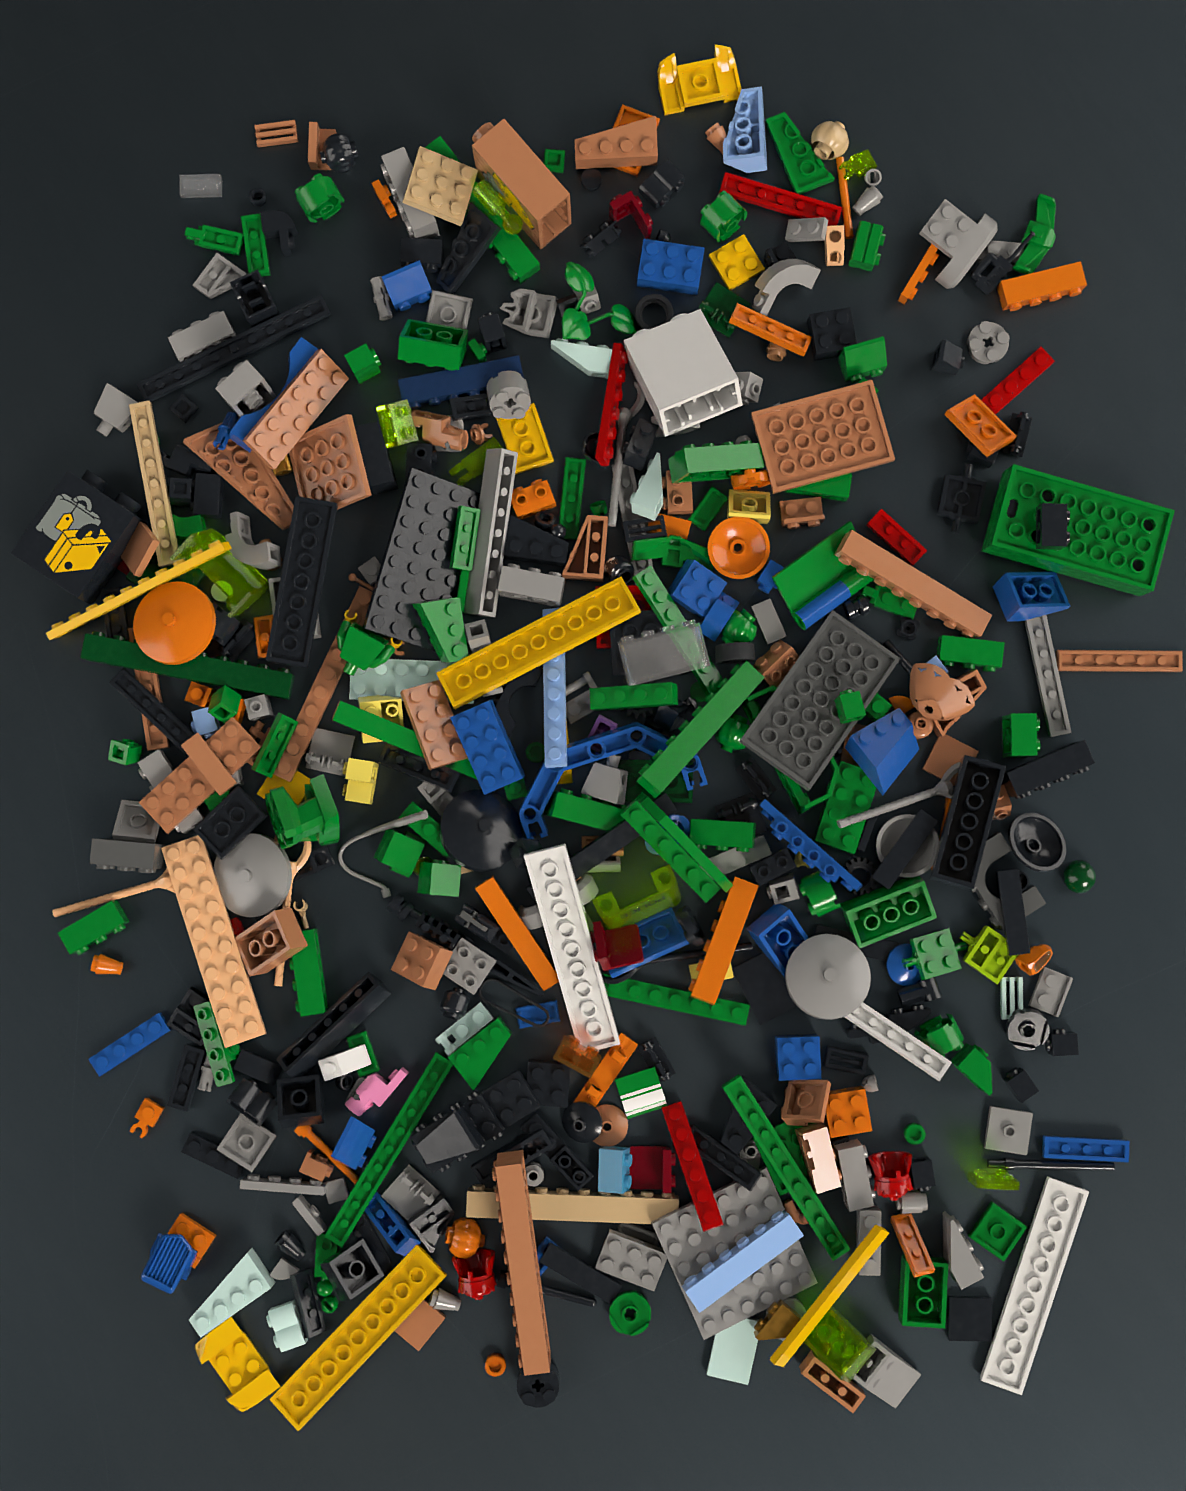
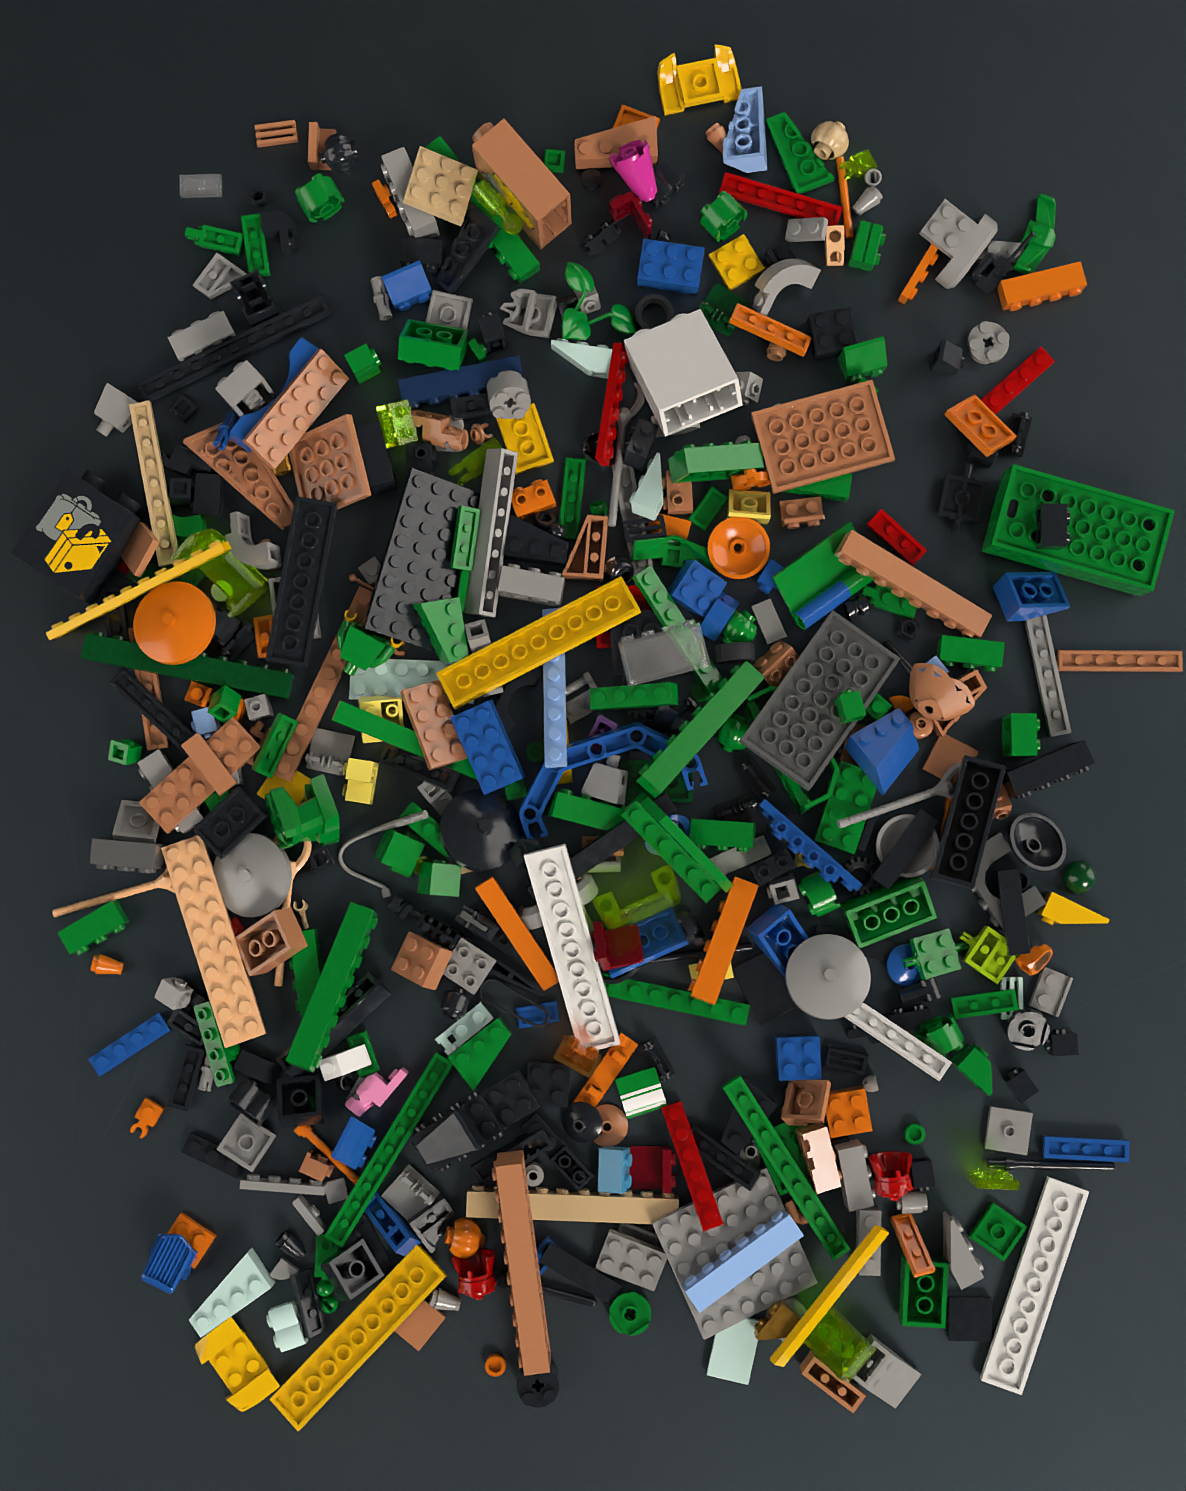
(174, 993): none -> light grey brick
(331, 987): none -> green brick
(636, 169): none -> dark pink cone
(984, 1003): none -> green plate
(1067, 912): none -> yellow slope

